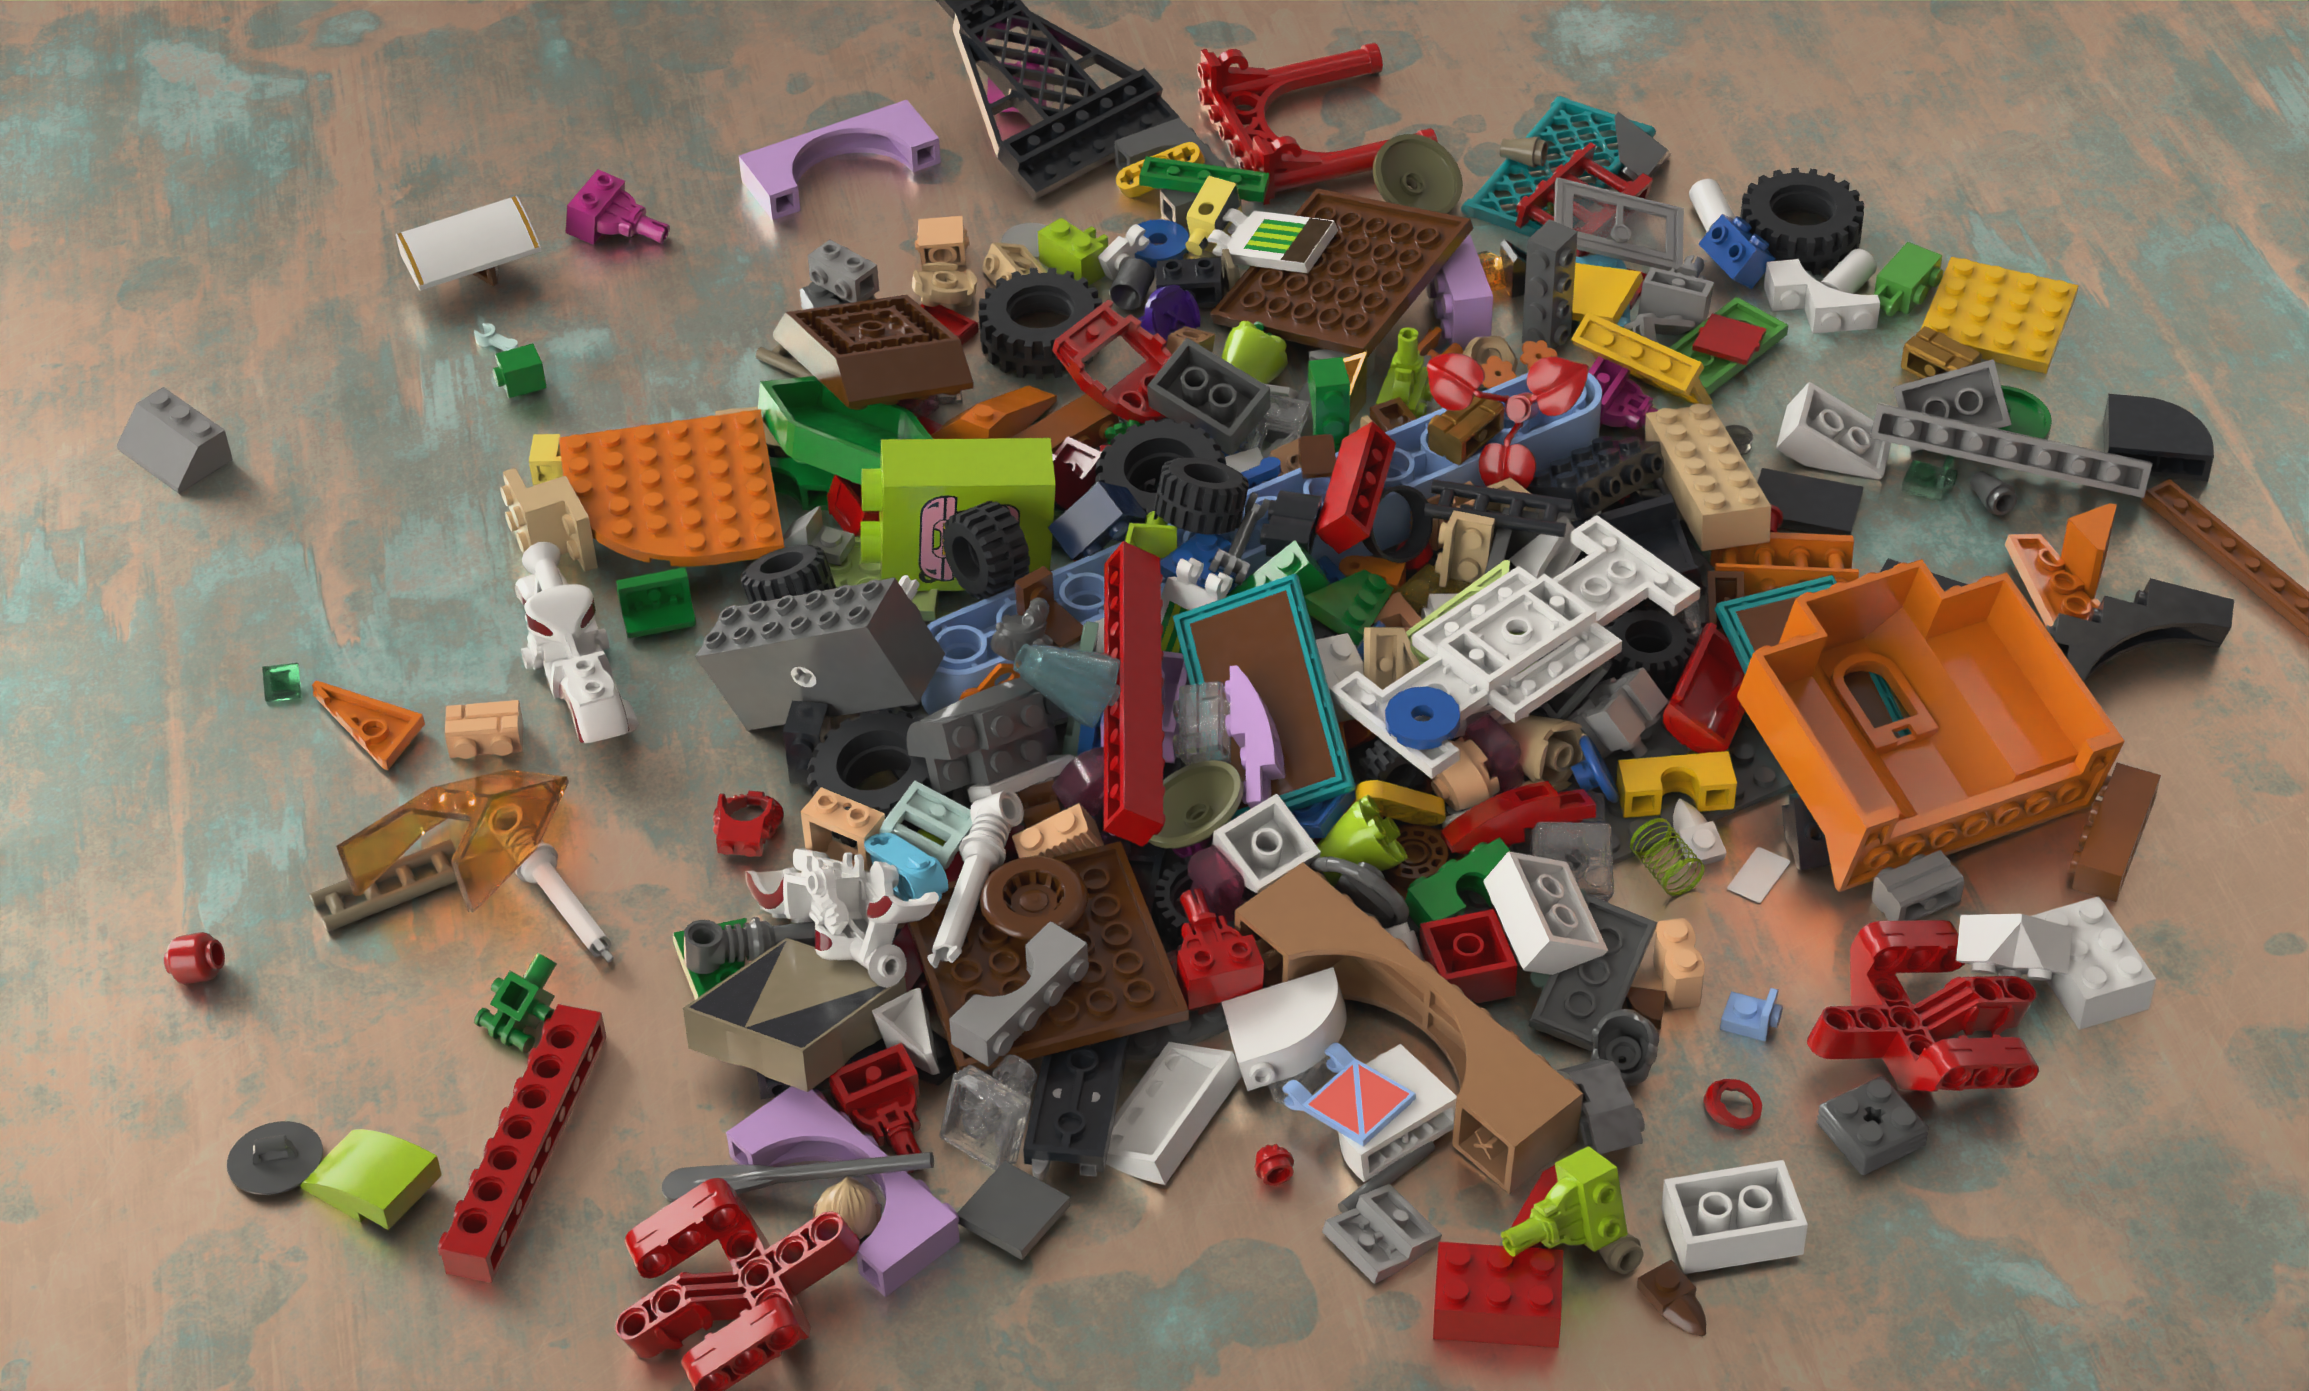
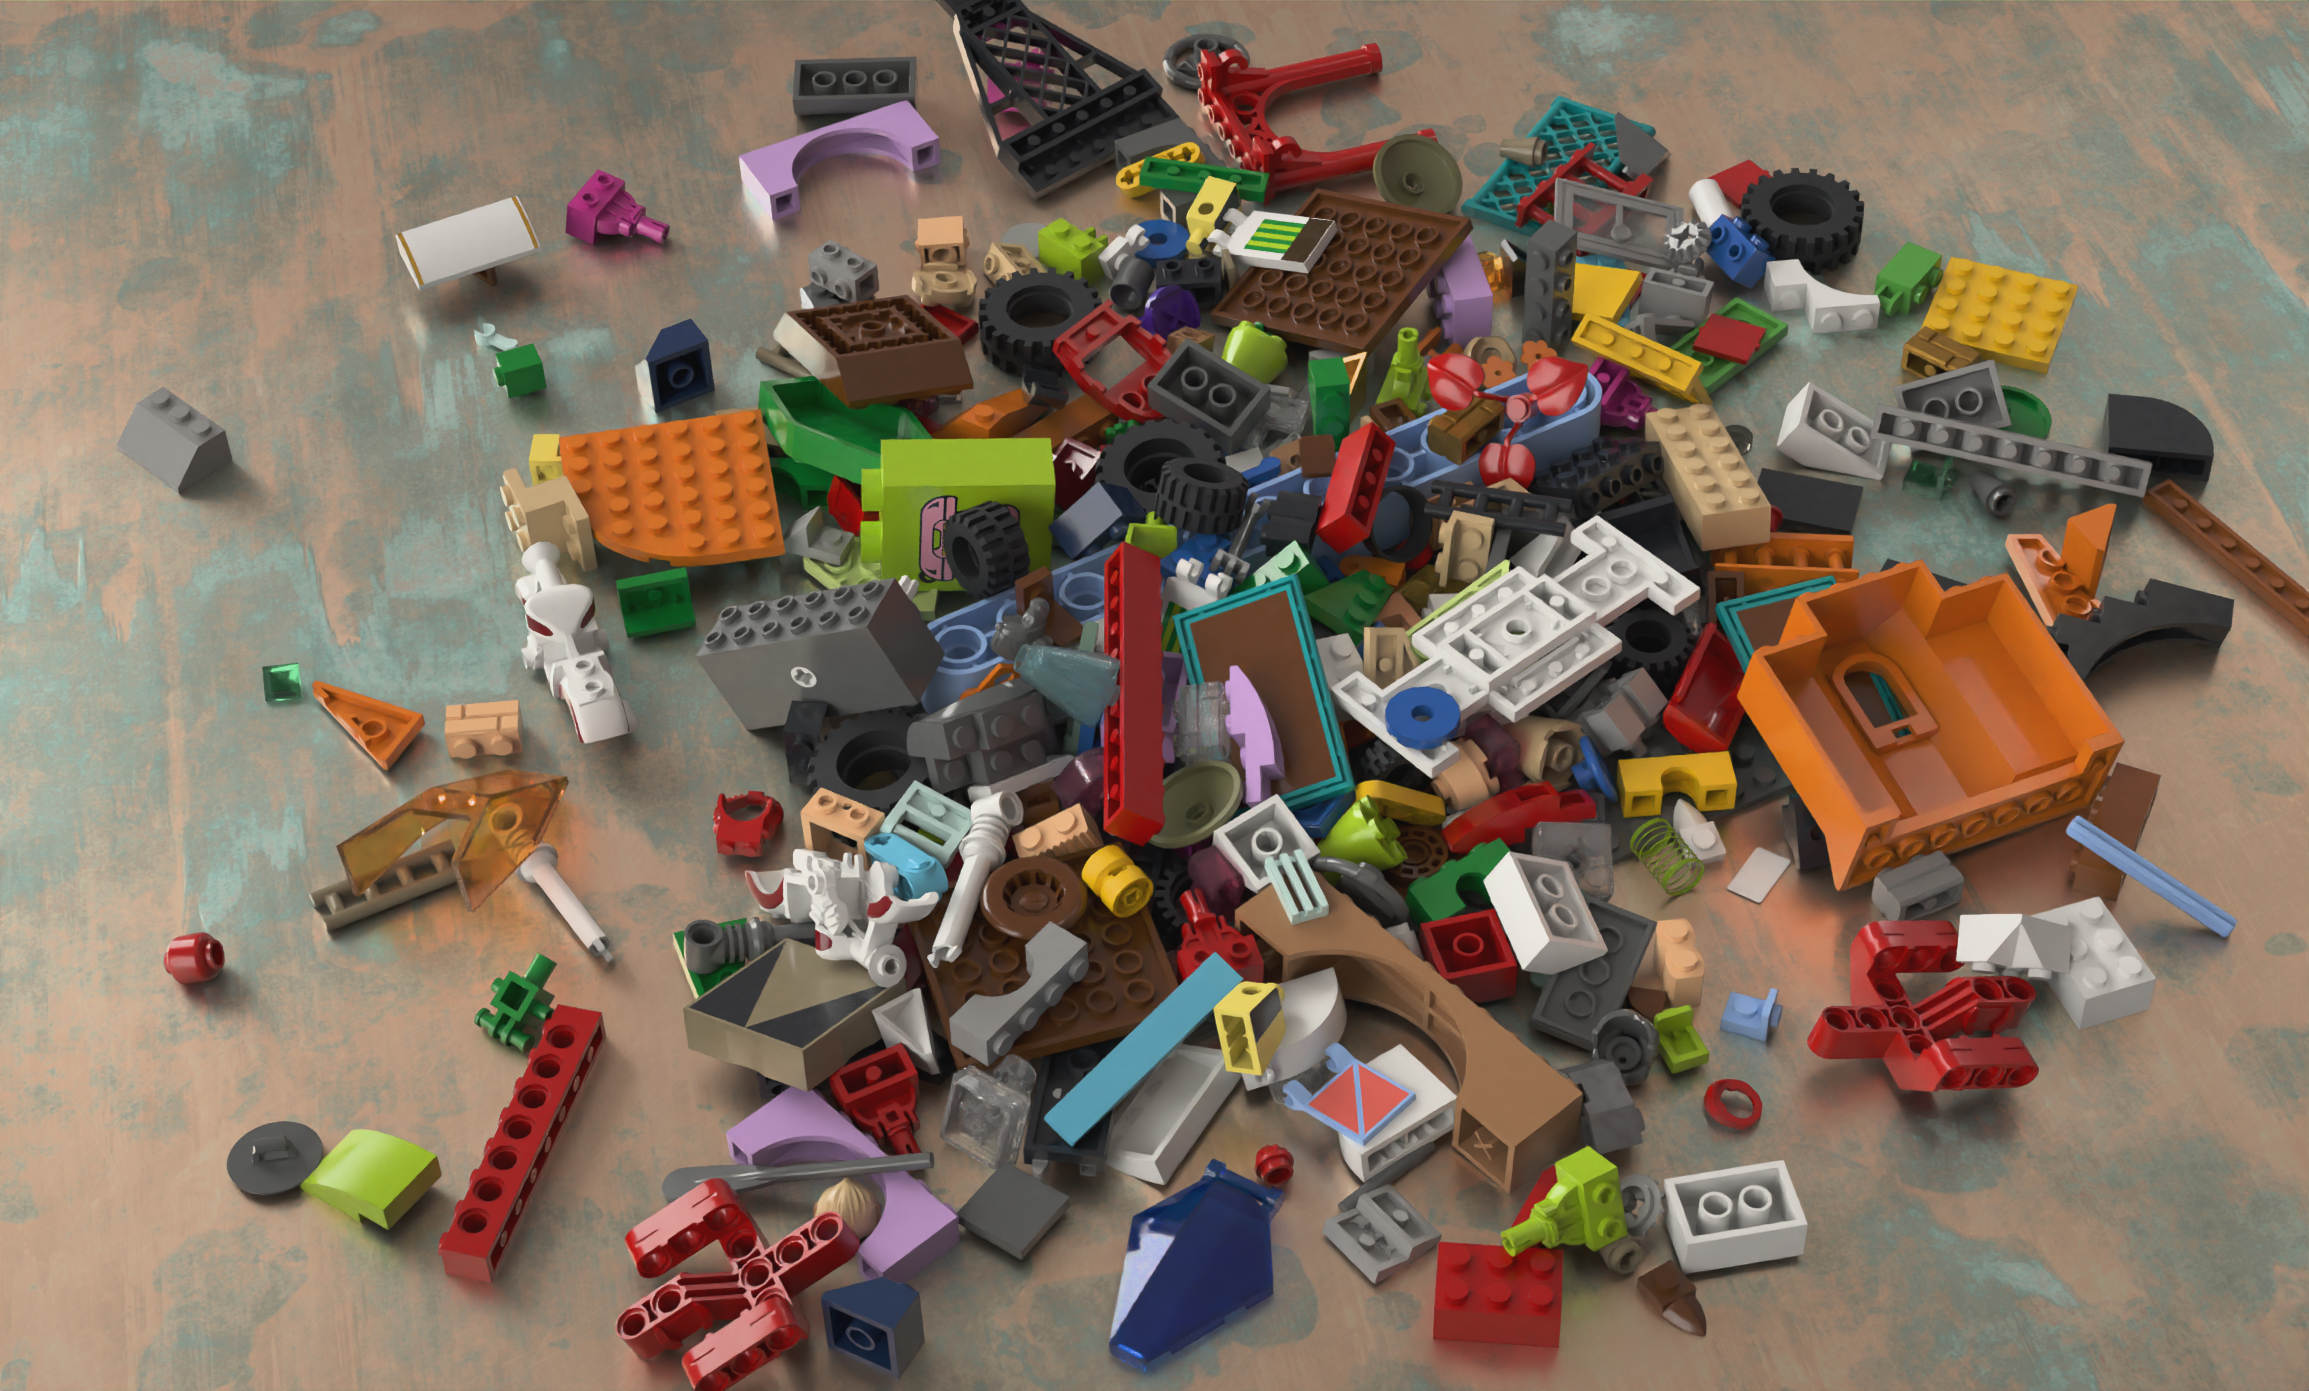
(676, 367): none -> dark blue slope
(787, 572): black tyre -> none
(853, 85): none -> dark grey brick
(875, 1323): none -> dark blue slope
(1041, 387): none -> black slope
(1117, 881): none -> yellow wheel
(1143, 1050): none -> medium azure slope
(1188, 67): none -> dark grey piece
(1193, 1264): none -> clear blue windscreen
(1250, 1026): none -> light yellow torso
(1287, 863): none -> light aqua tile
(1646, 1190): none -> light grey gear
(1678, 1039): none -> lime bracket
(1690, 248): none -> light grey gear
(1736, 180): none -> red piece
(1851, 272): white brick -> none
(1872, 1125): dark grey brick -> none
(2151, 876): none -> light blue axle

